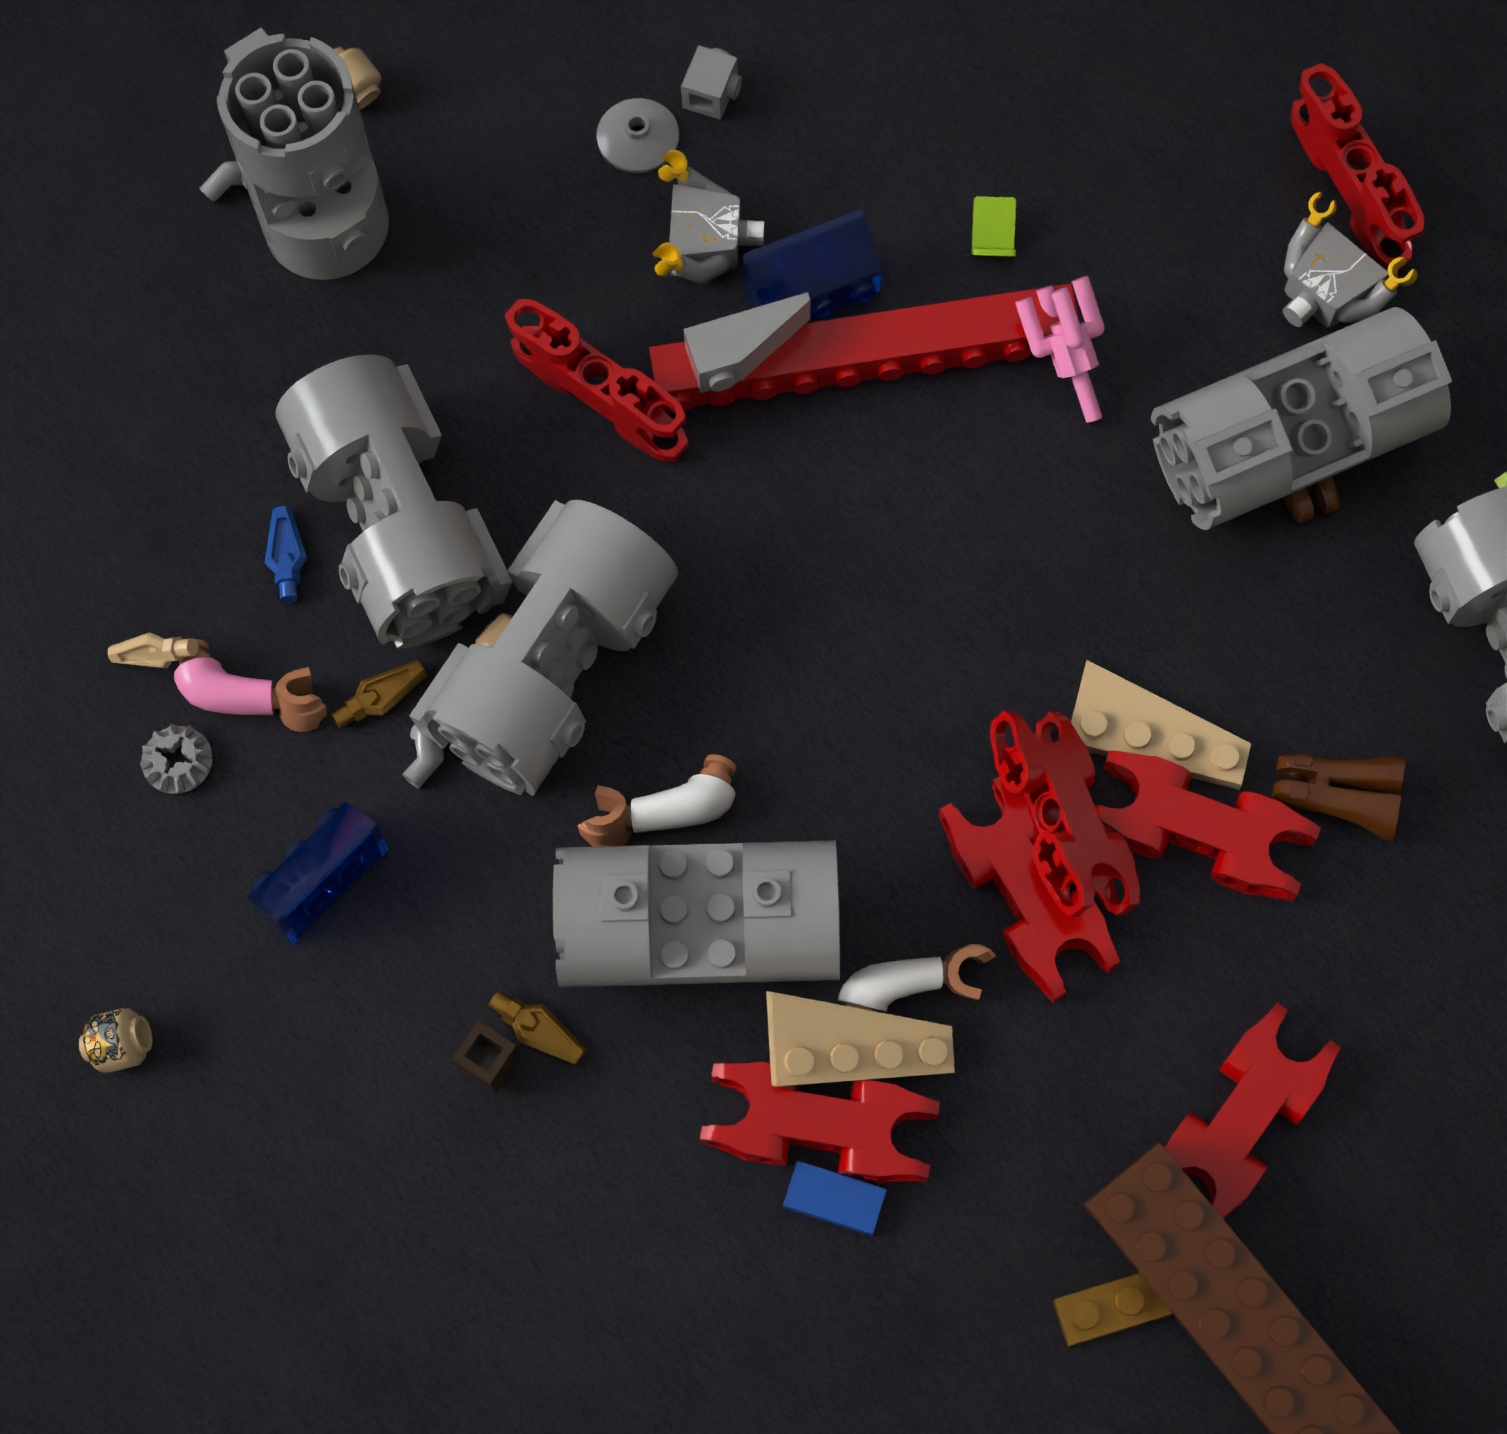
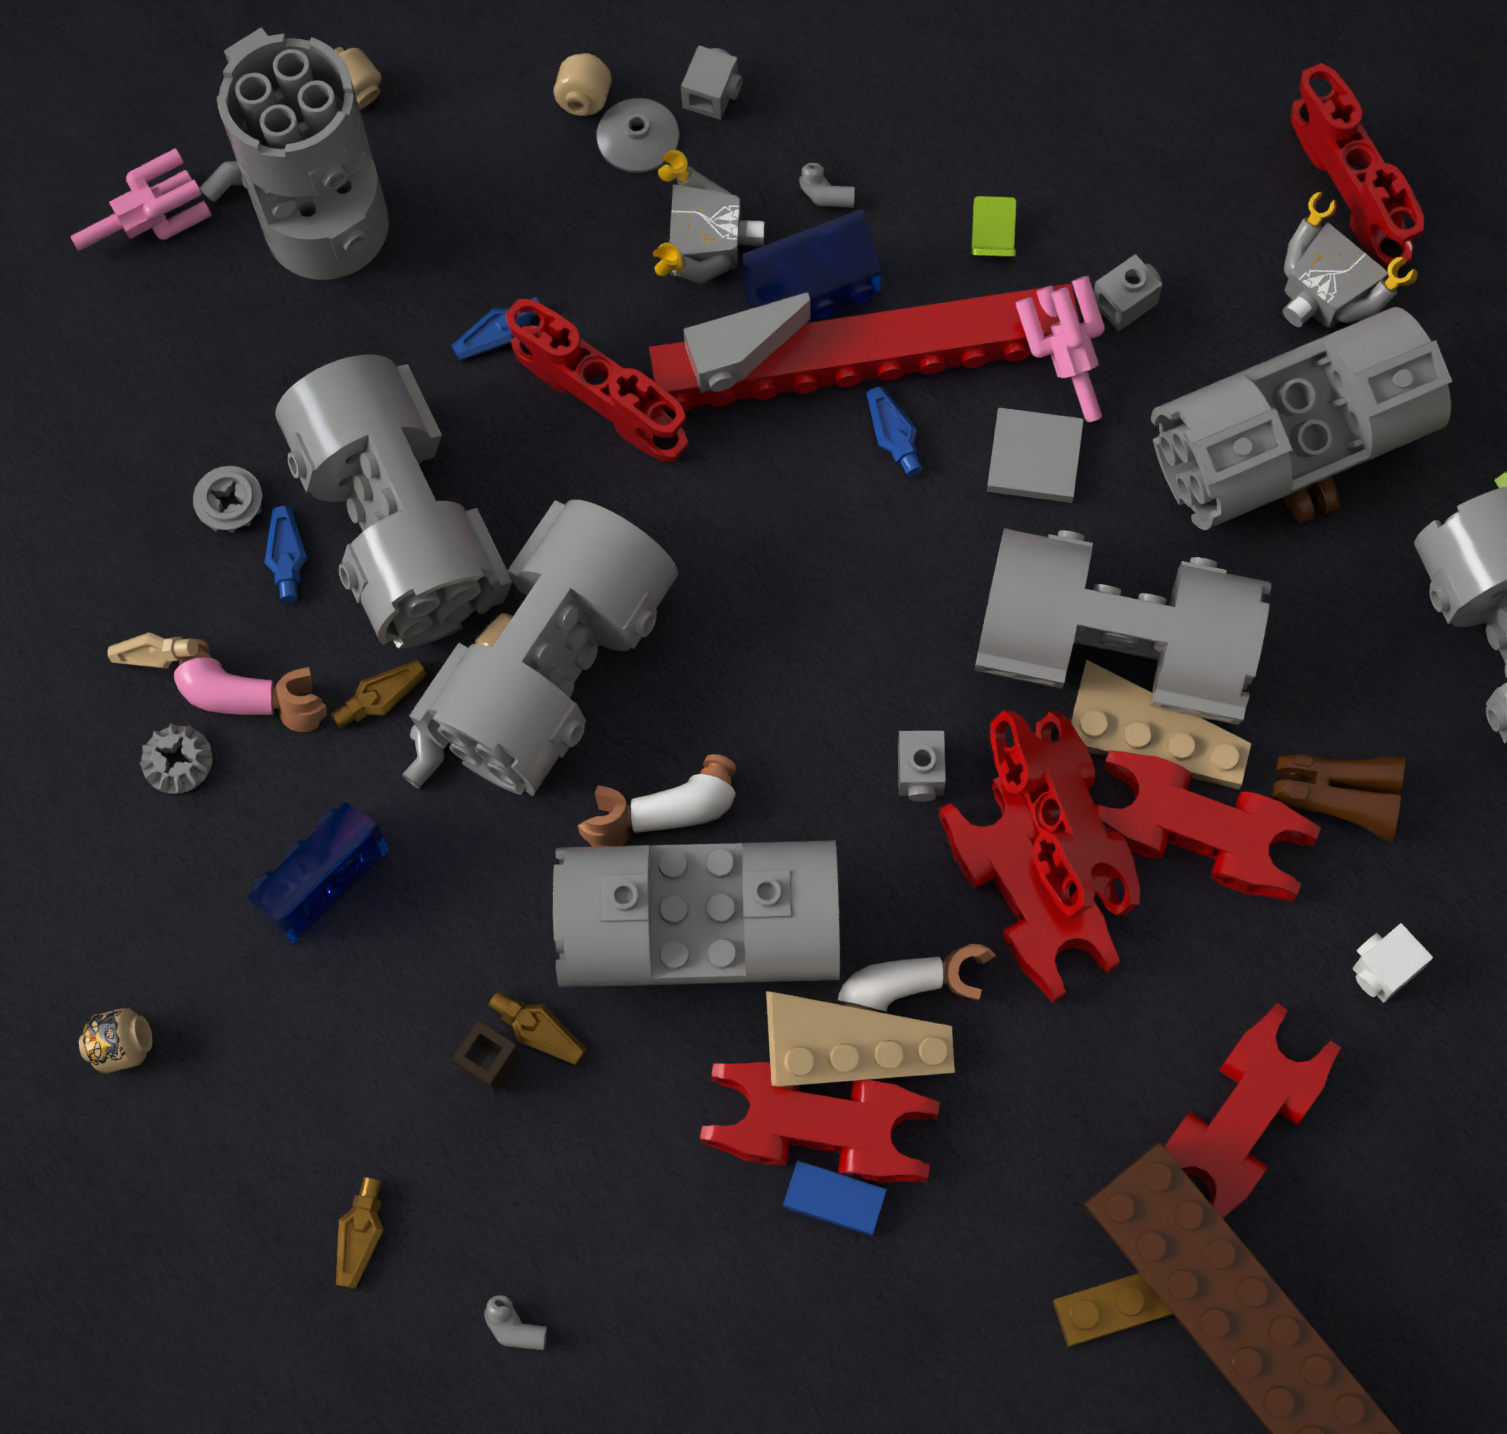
(146, 206): none -> bright pink plant
(221, 483): none -> light grey gear
(358, 1234): none -> pearl gold piece
(489, 333): none -> blue piece
(509, 1328): none -> light grey arm
(582, 83): none -> tan head
(821, 191): none -> light grey arm
(894, 430): none -> blue piece
(921, 764): none -> light grey brick
(1035, 455): none -> light grey tile
(1128, 292): none -> light grey brick
(1202, 641): none -> light grey cylinder
(1389, 962): none -> white brick

